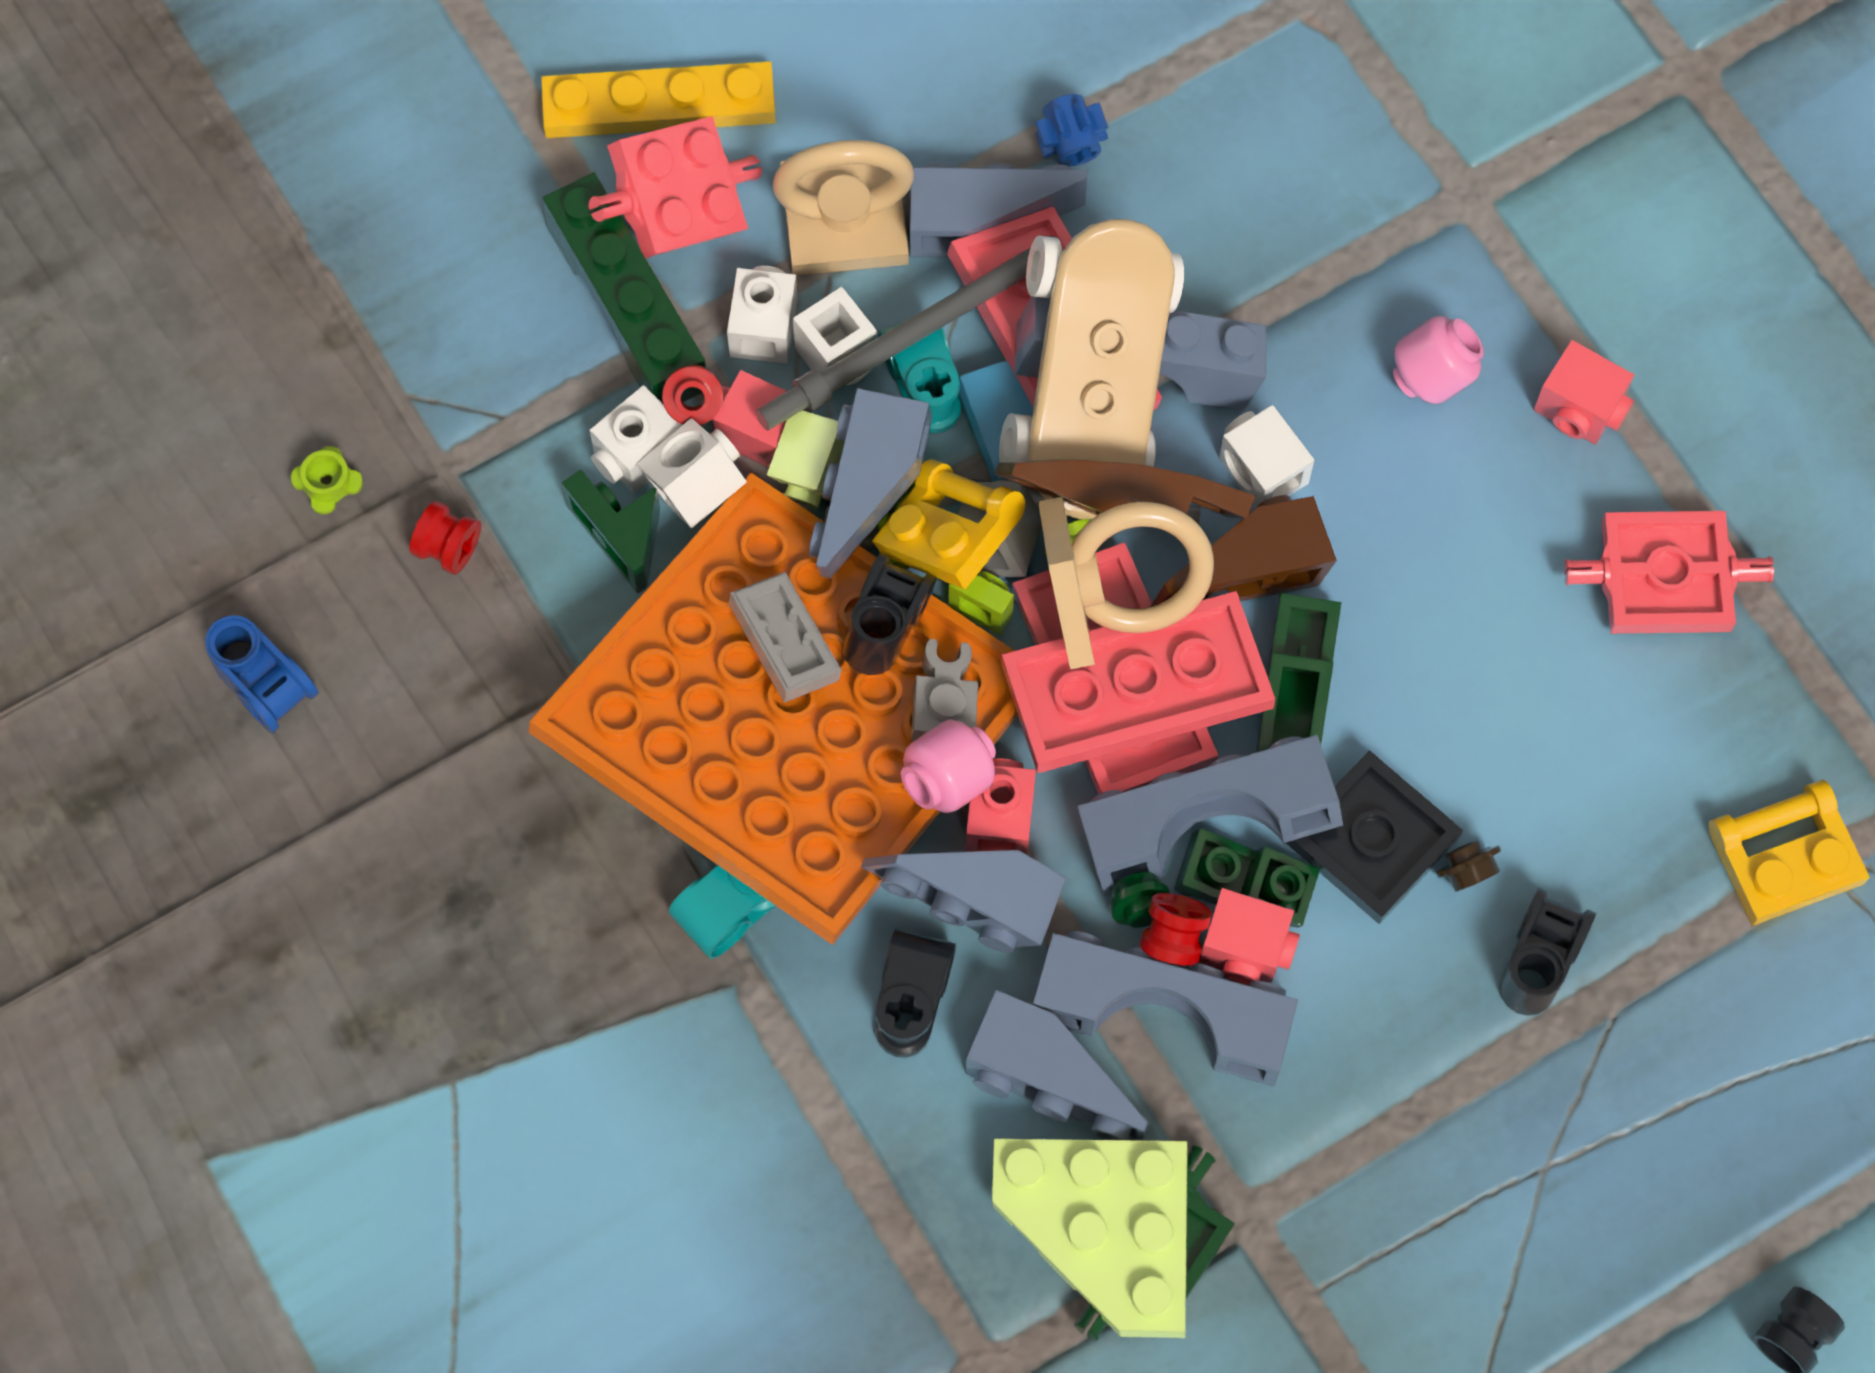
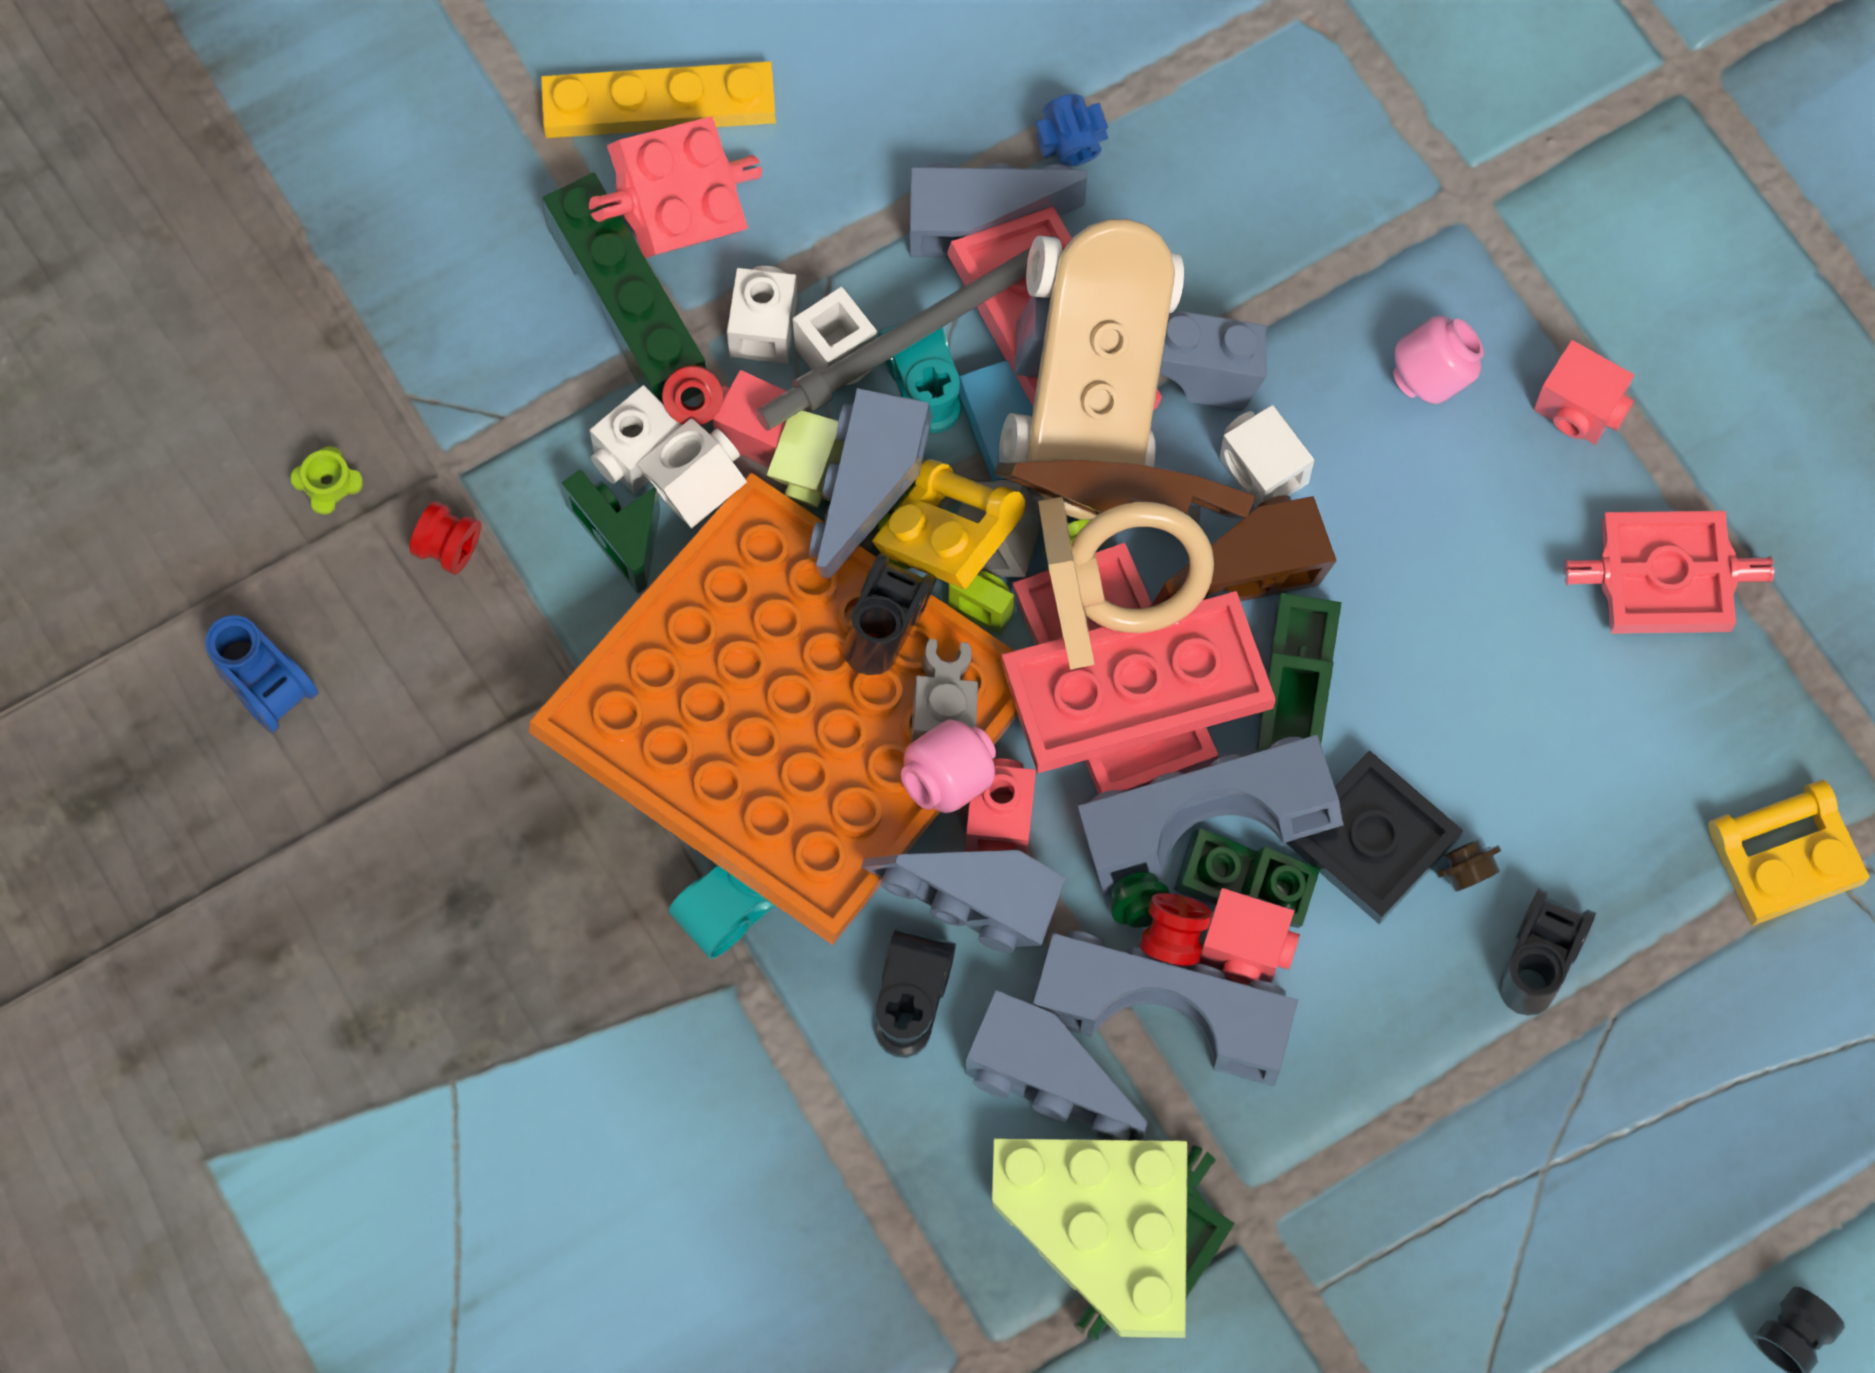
(784, 637): light grey plate -> none
(845, 206): tan tile -> none

